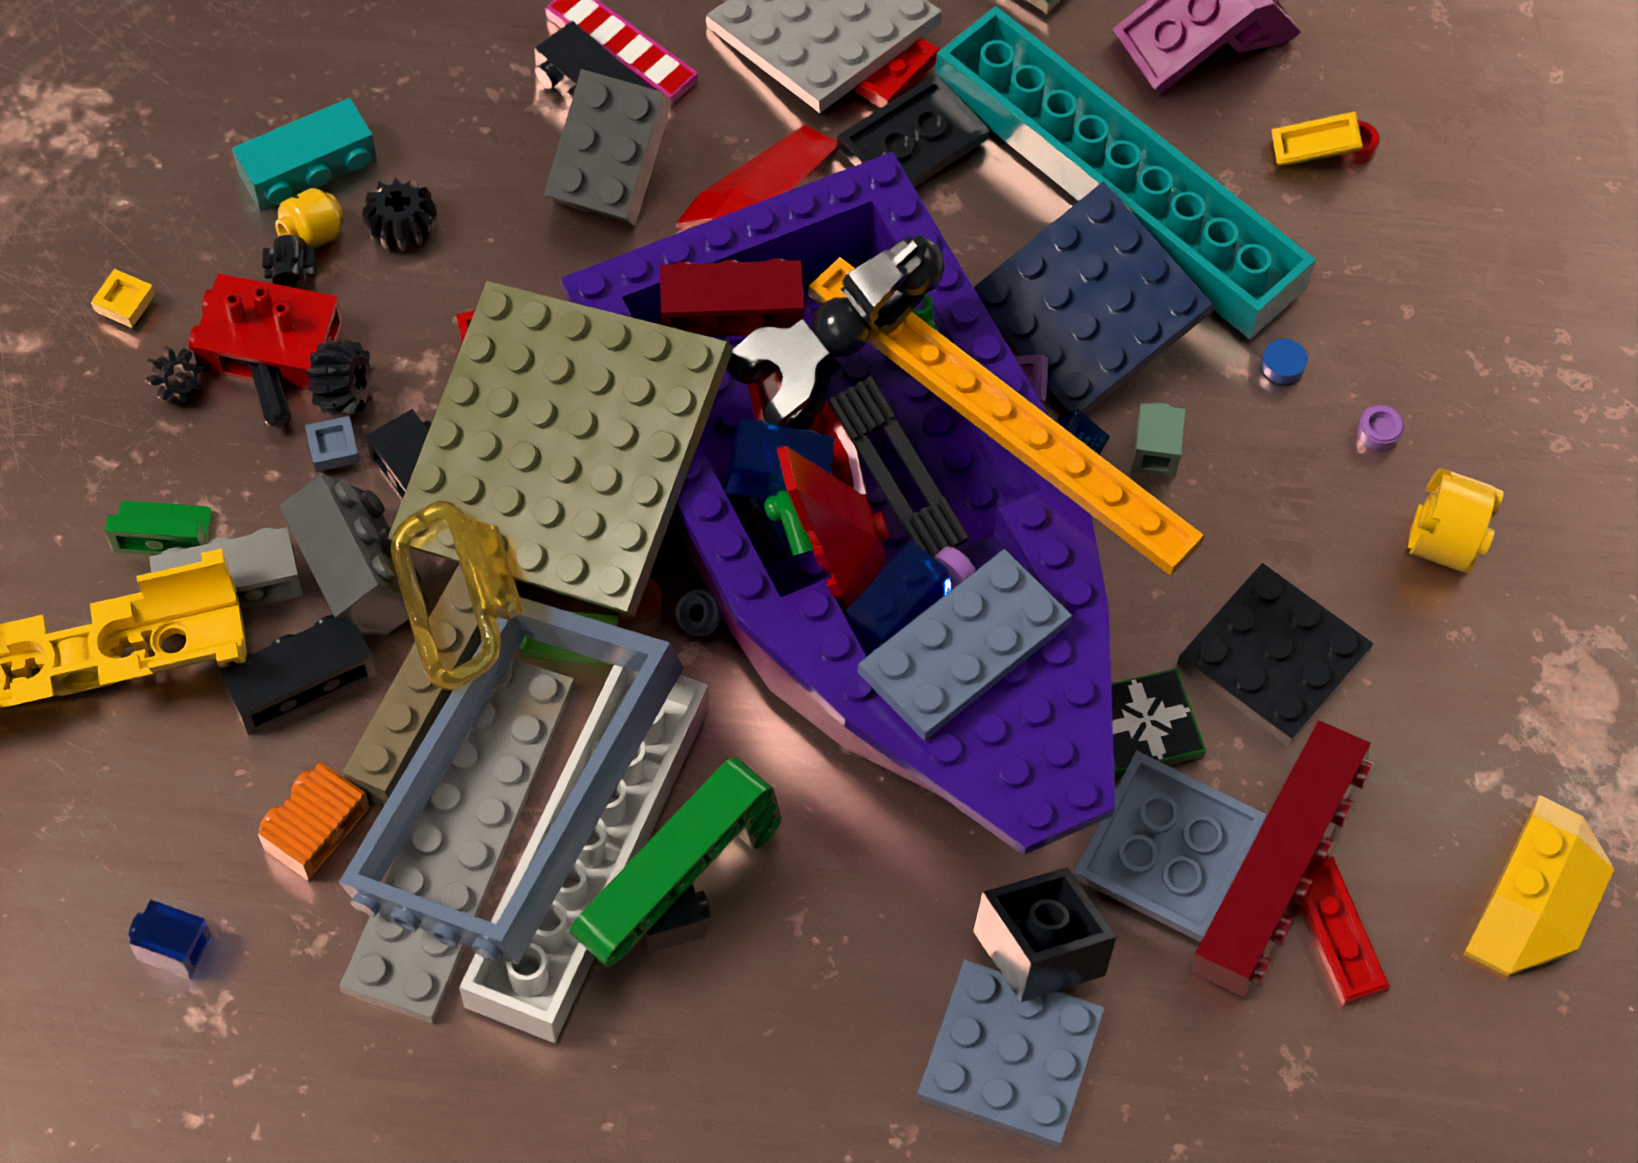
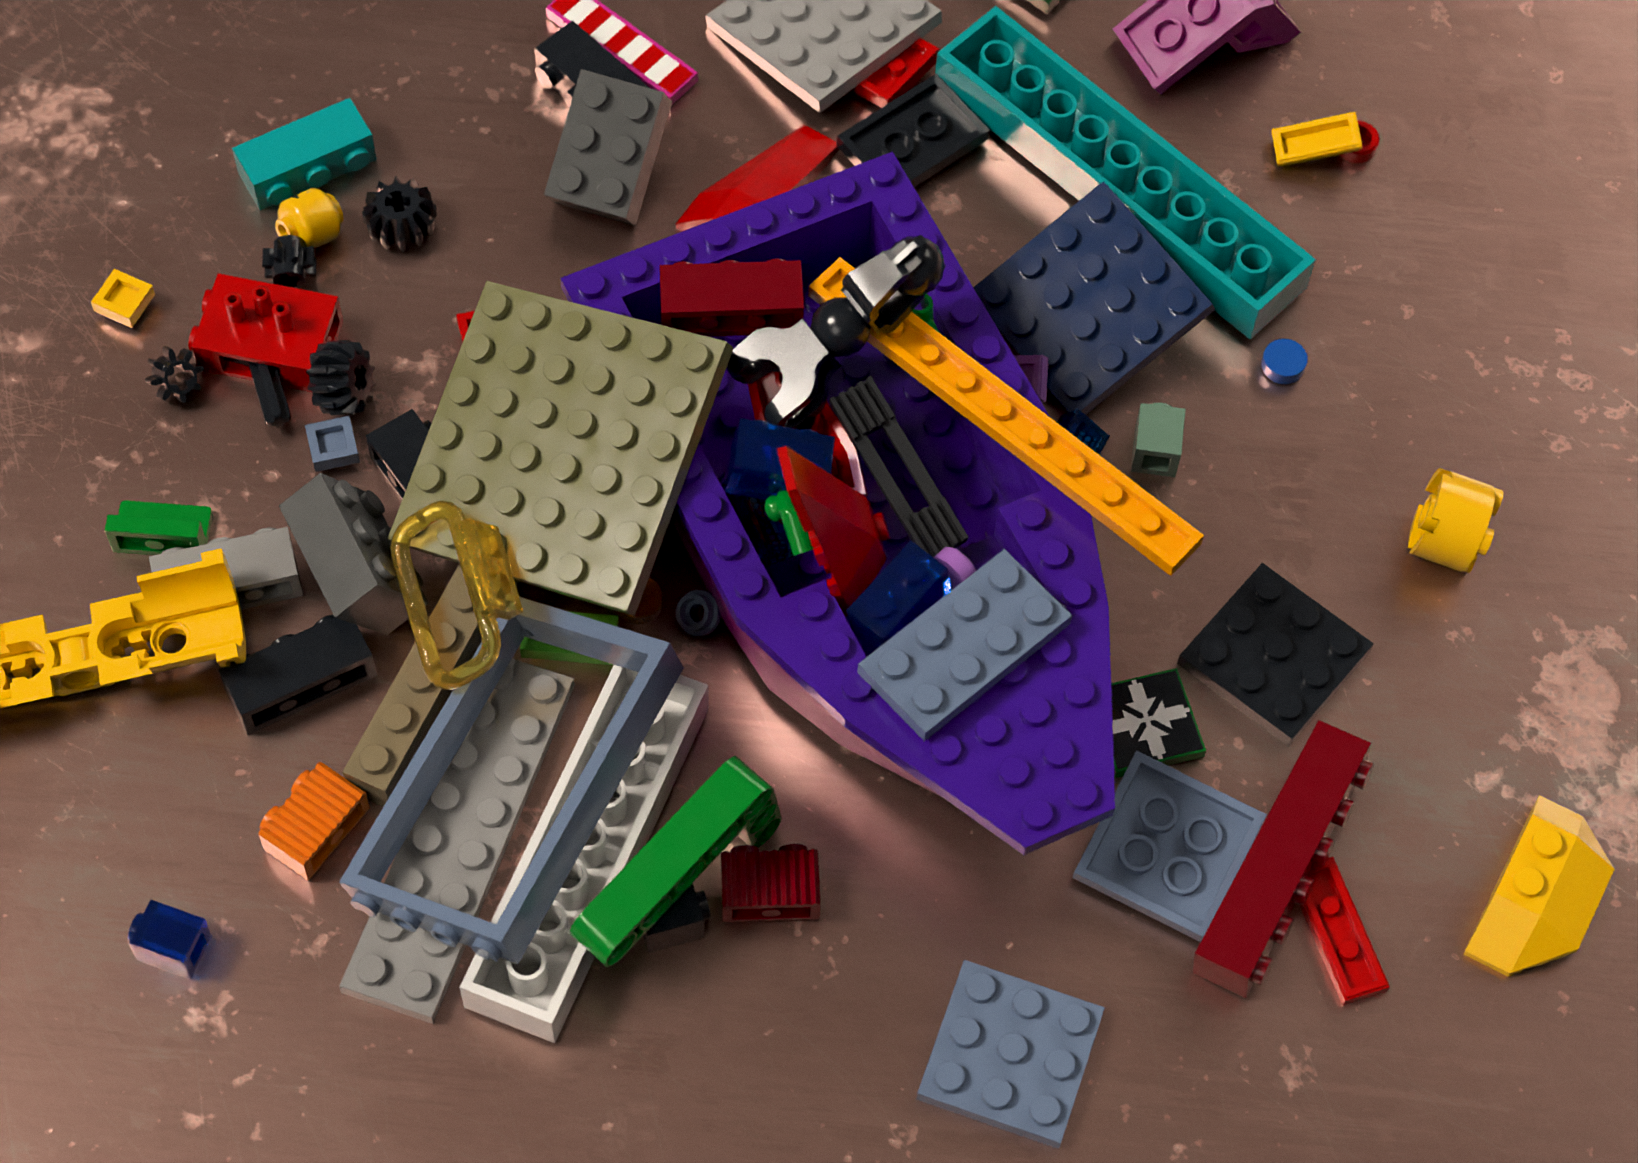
(770, 884): none -> dark red brick
(1044, 934): black brick -> none
(1380, 428): medium lavender tile -> none

